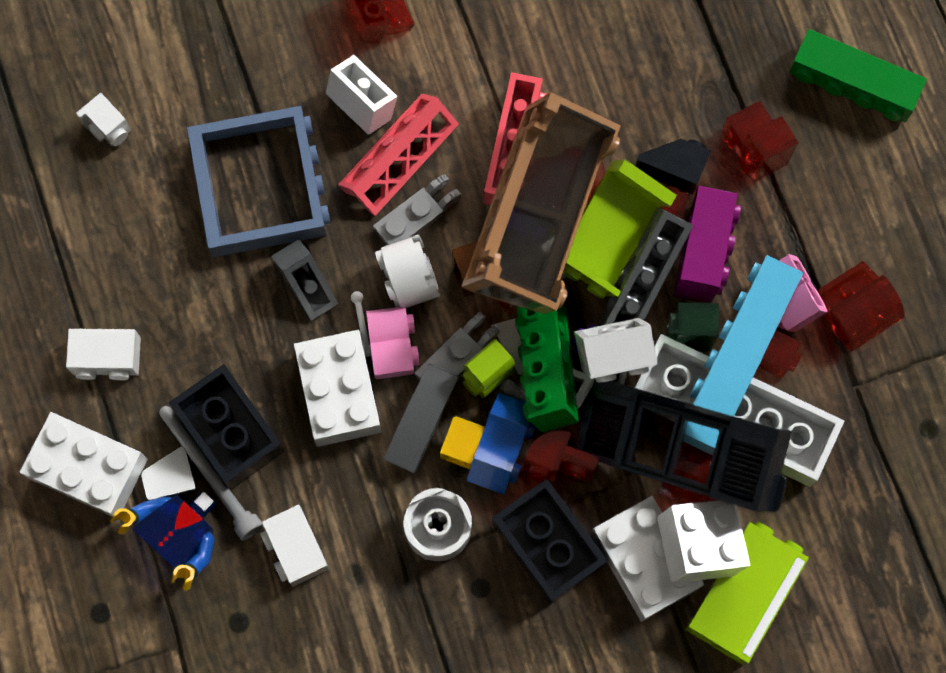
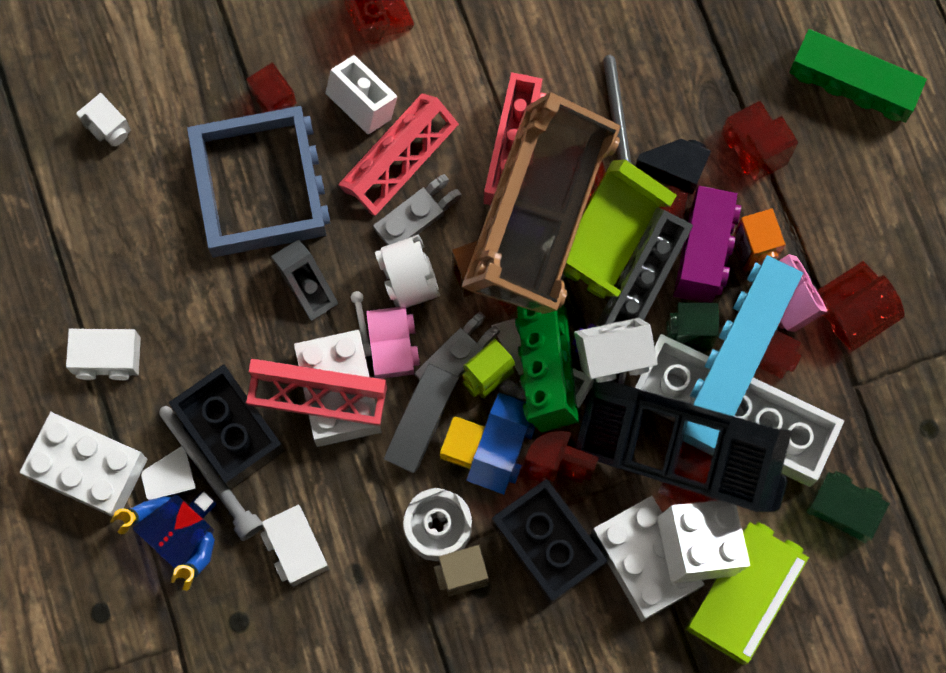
(271, 89): none -> clear red brick
(316, 379): none -> coral fence
(461, 571): none -> dark tan brick
(616, 105): none -> dark grey piece
(758, 237): none -> orange brick
(848, 506): none -> clear green brick

